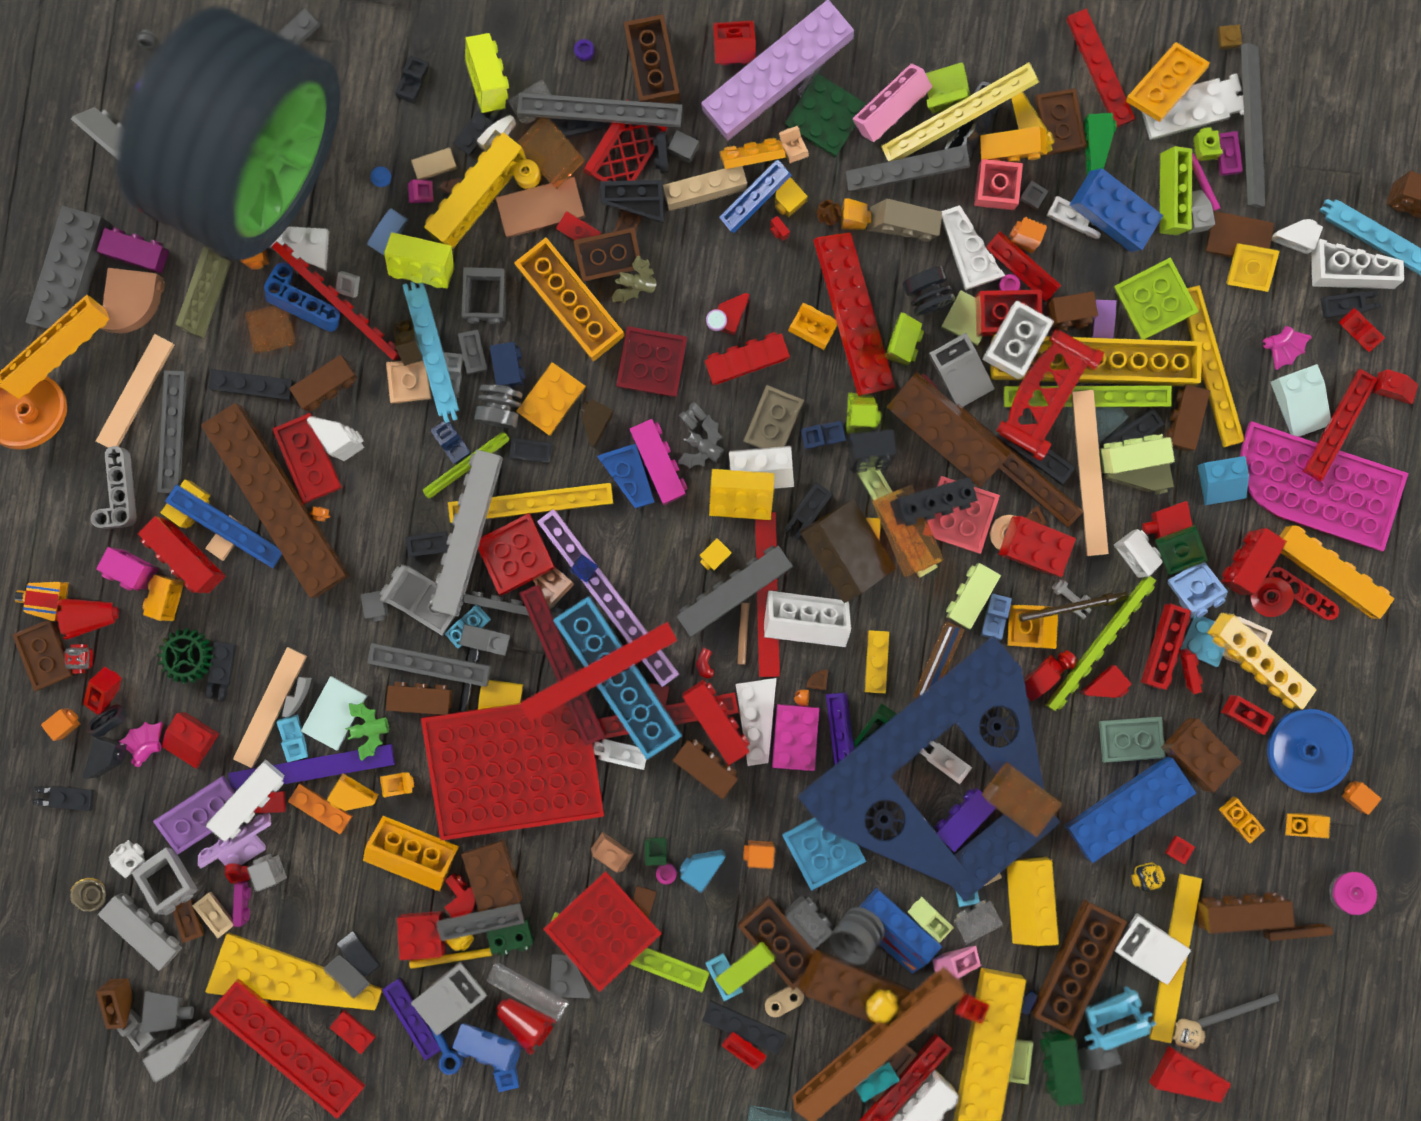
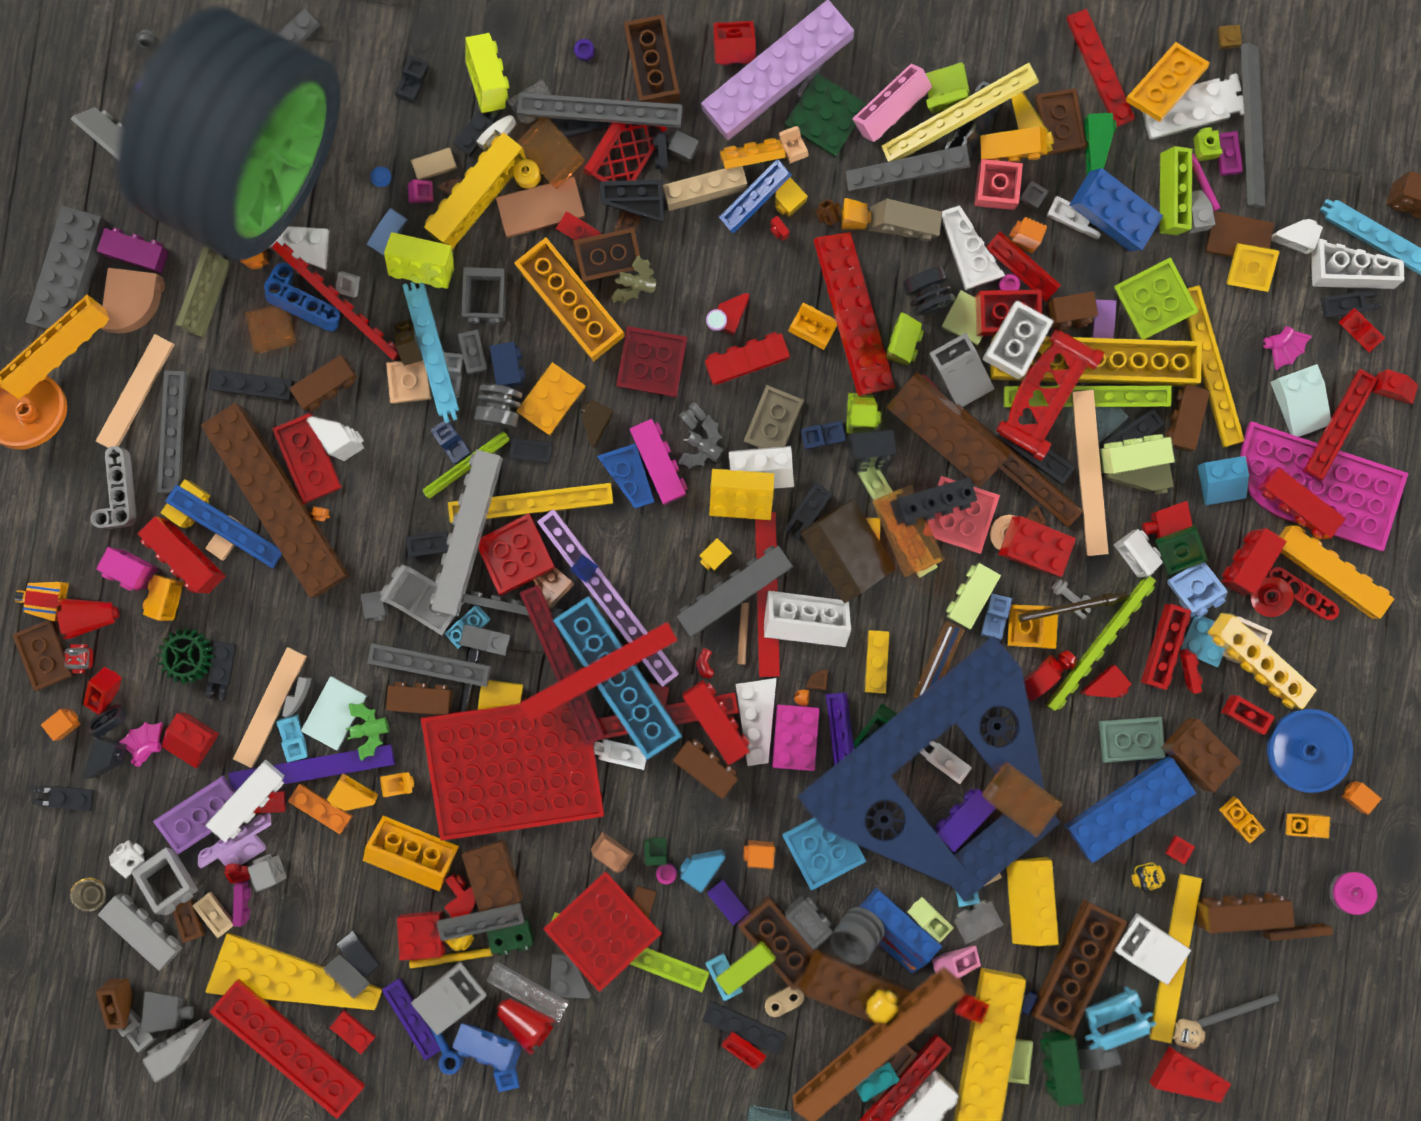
(727, 902): none -> dark purple tile
(1301, 503): none -> red brick

